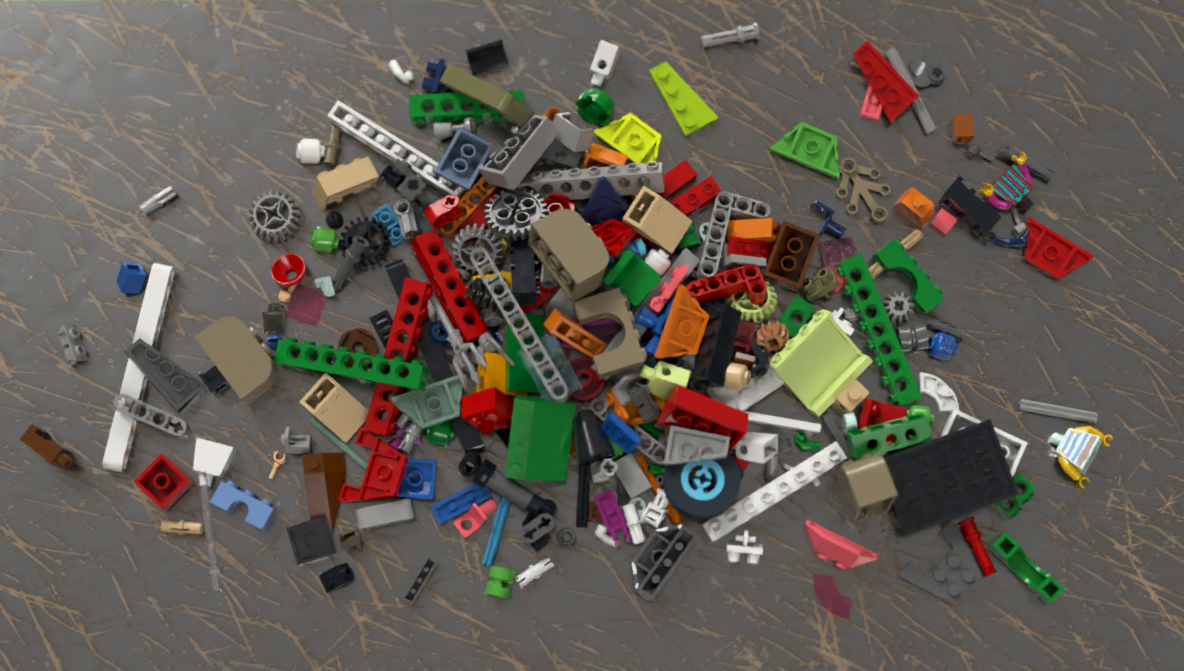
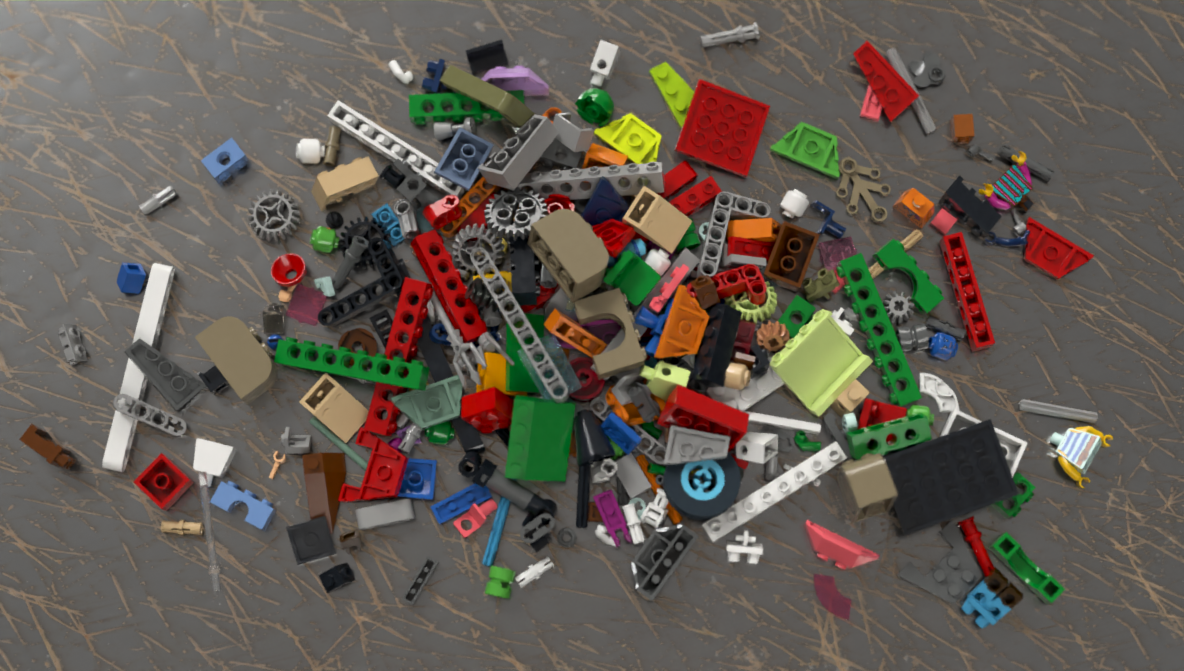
(214, 160): none -> medium blue brick
(369, 290): none -> black beam
(516, 79): none -> lavender wedge
(705, 291): none -> reddish brown bracket
(722, 128): none -> red plate
(794, 203): none -> white head
(967, 292): none -> red brick
(990, 599): none -> hips

